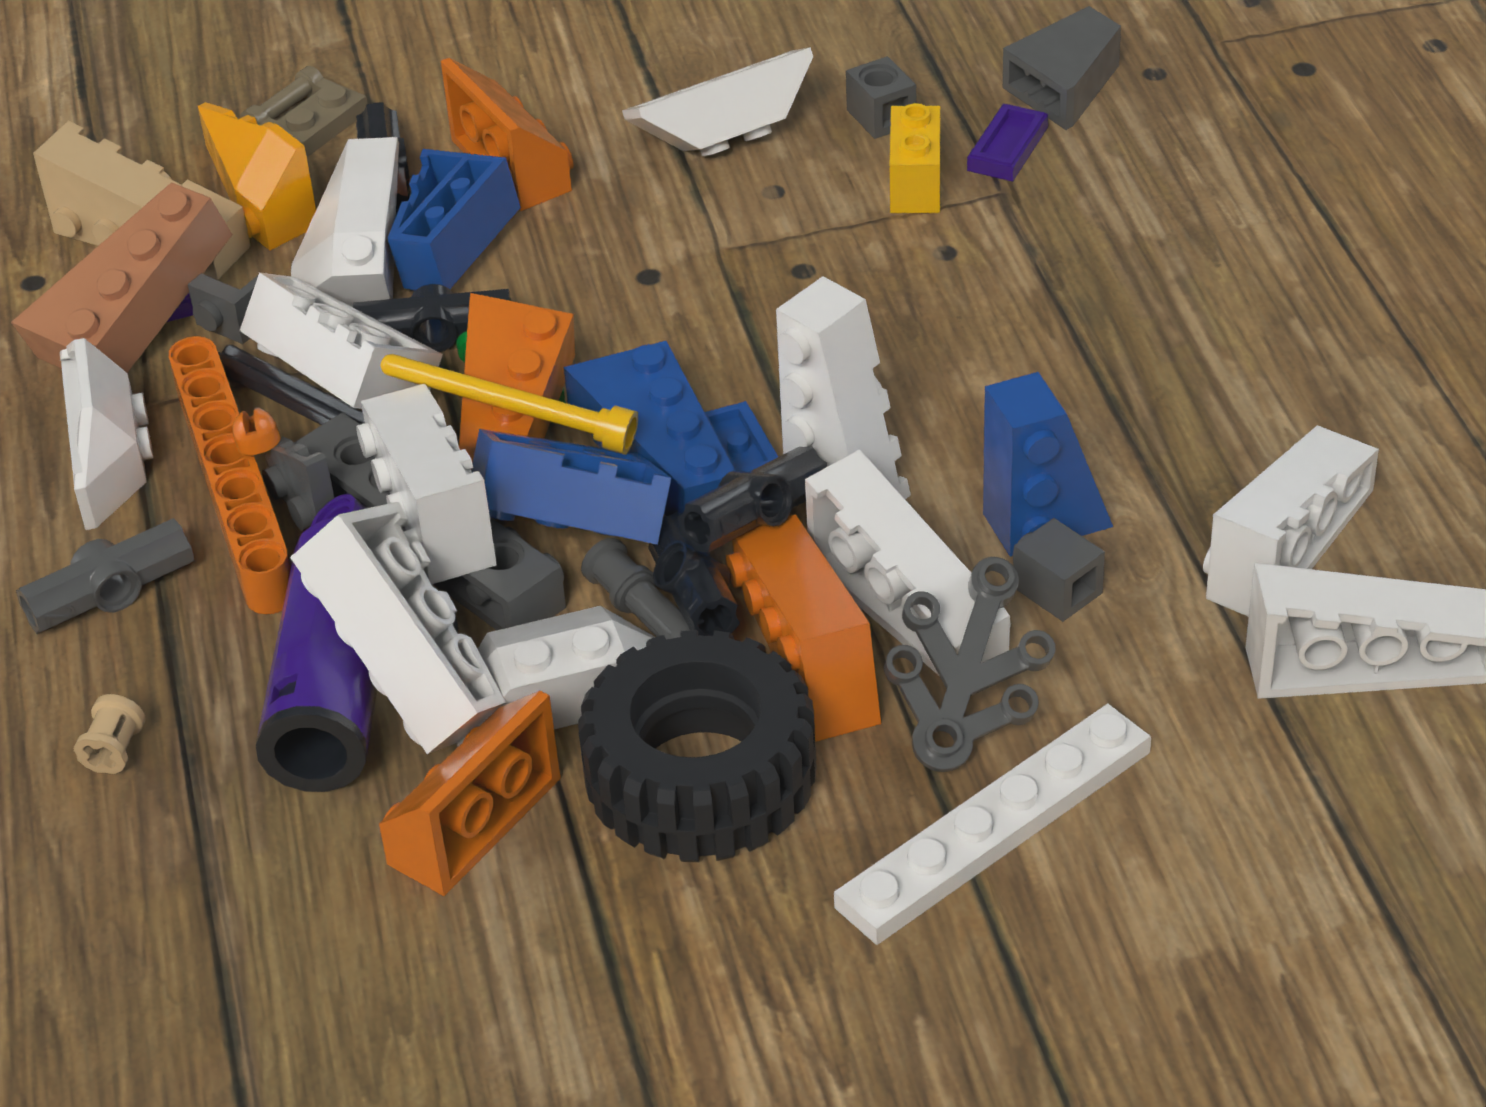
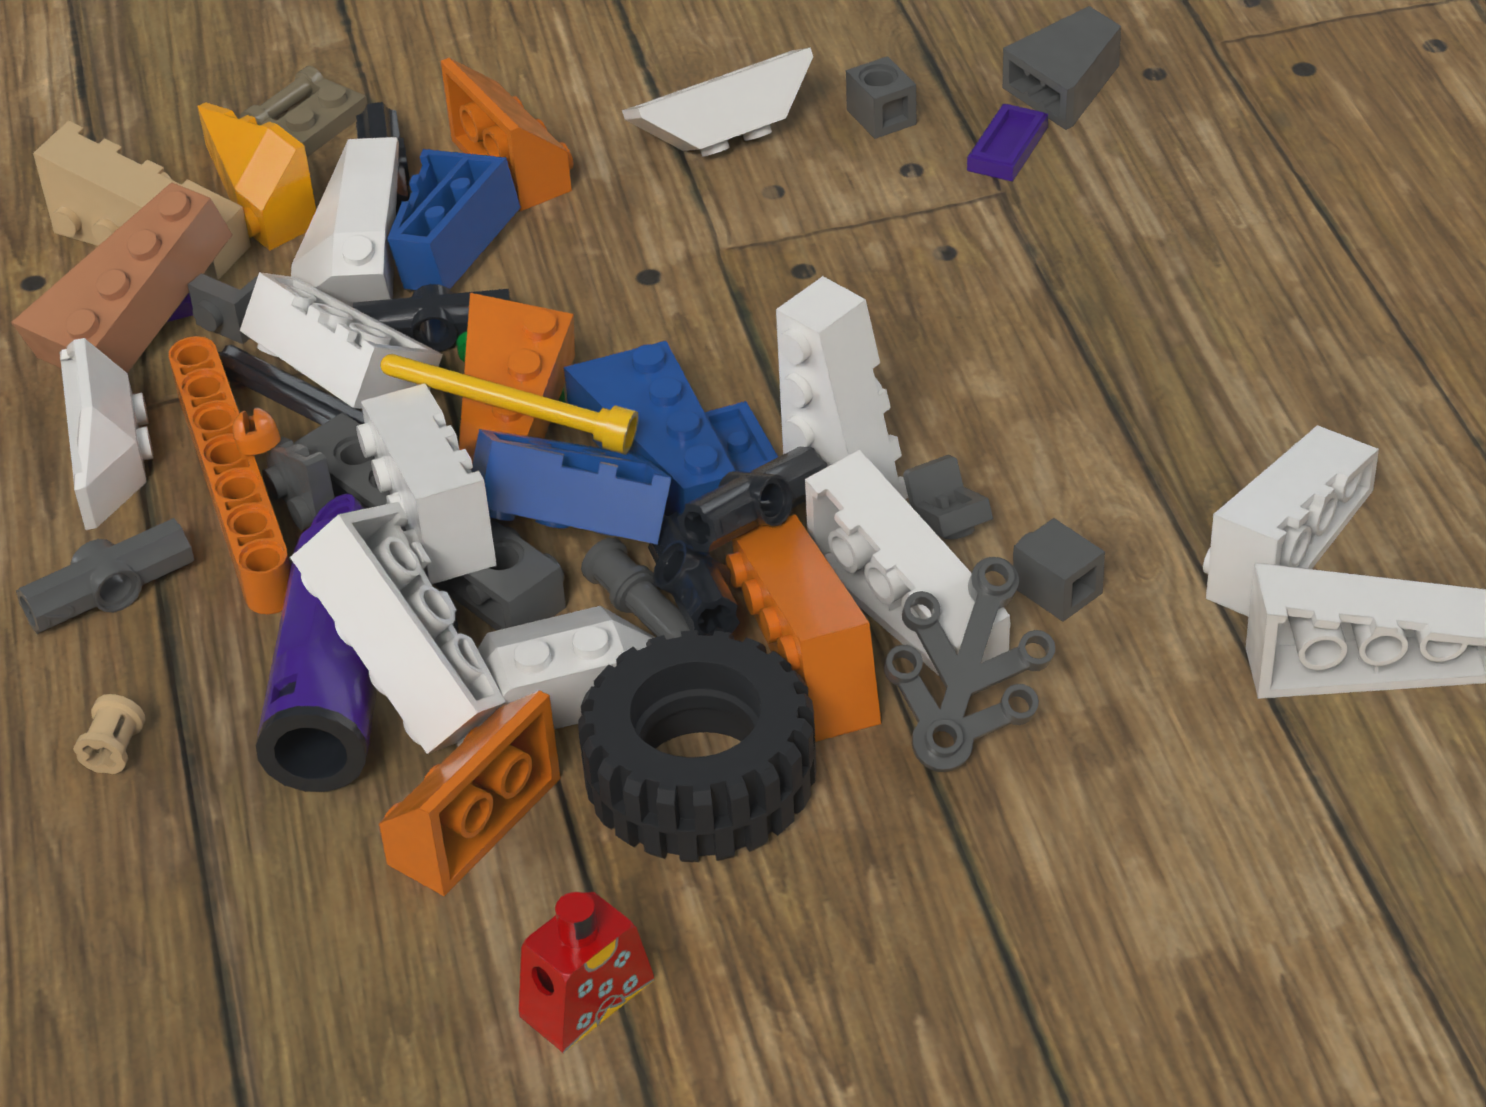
(580, 969): none -> red torso
(915, 159): yellow brick -> none
(942, 500): none -> dark grey bracket
(991, 824): white plate -> none
(1034, 464): blue wedge -> none

